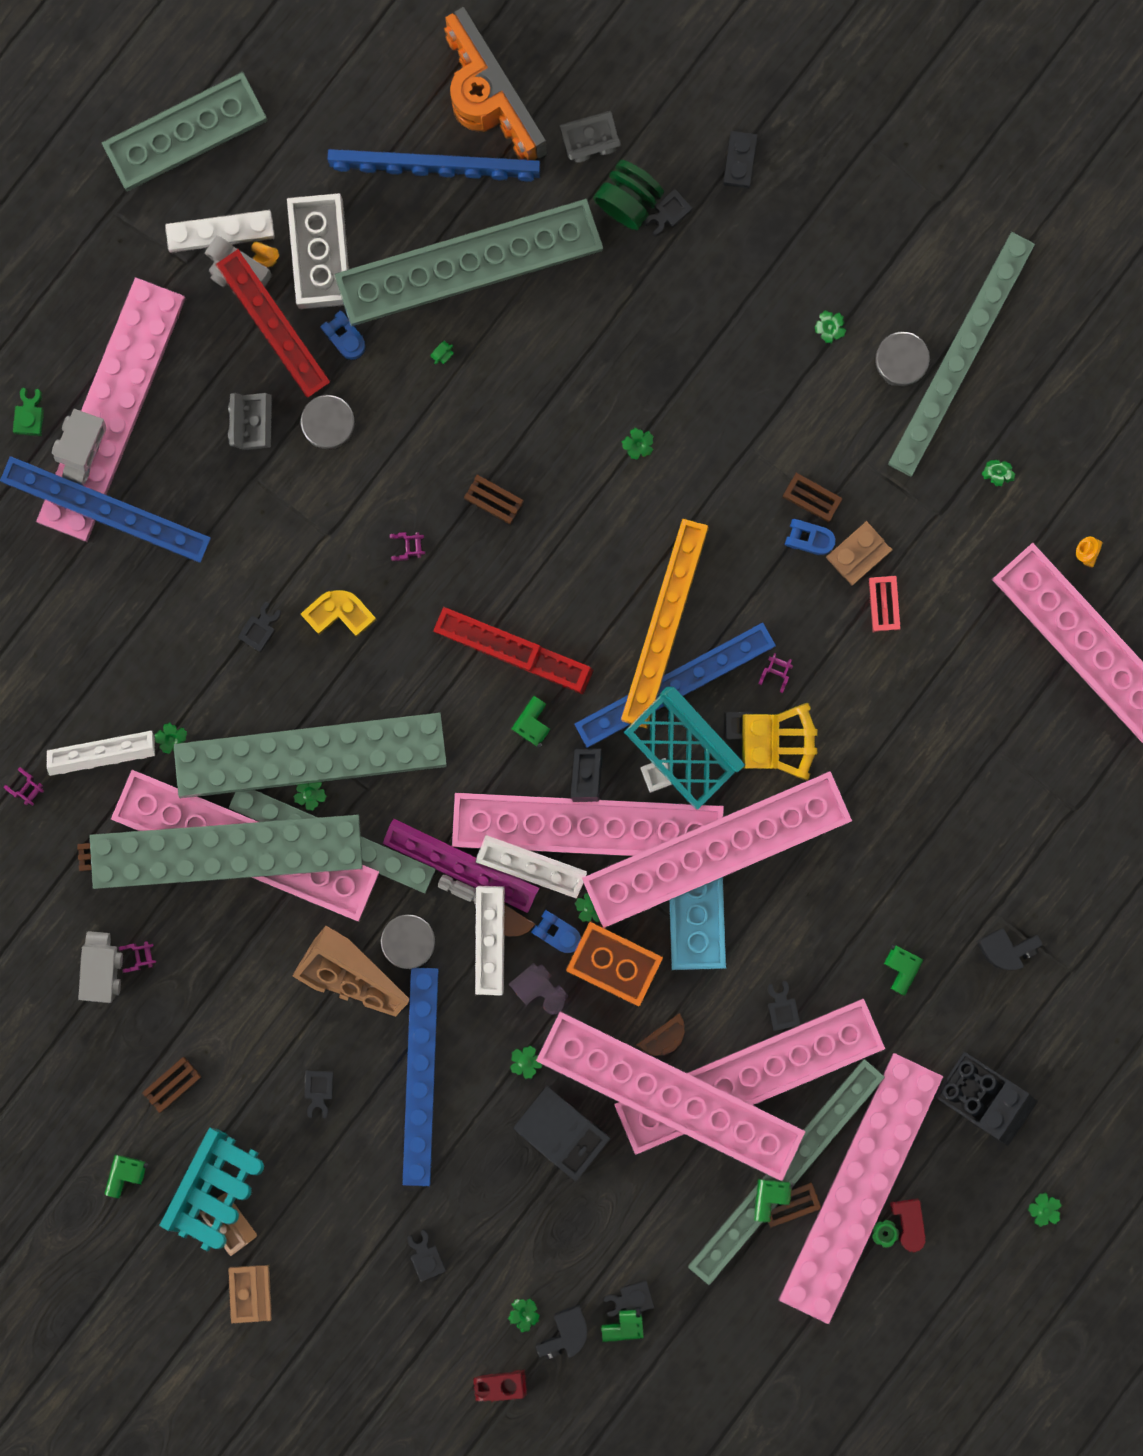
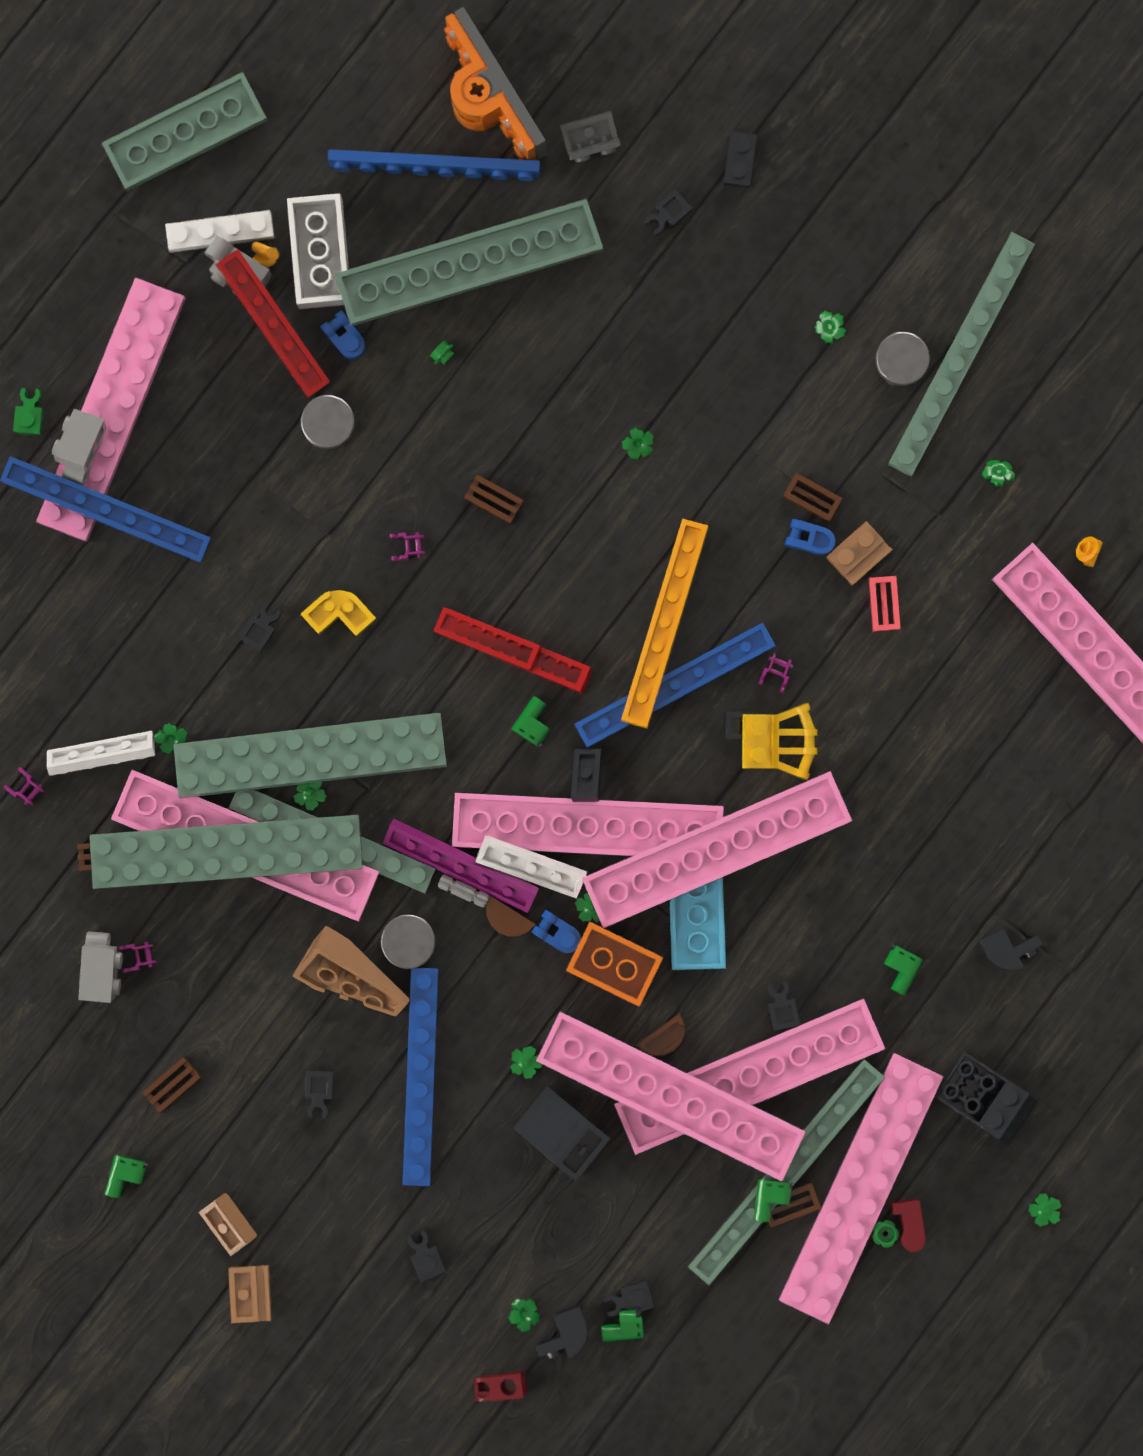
(191, 1194): teal fence -> none
(250, 421): dark grey bracket -> none
(489, 940): white plate -> none
(535, 983): clear purple brick -> none
(632, 190): dark green wheel -> none
(654, 778): white tile -> none
(695, 727): teal fence -> none

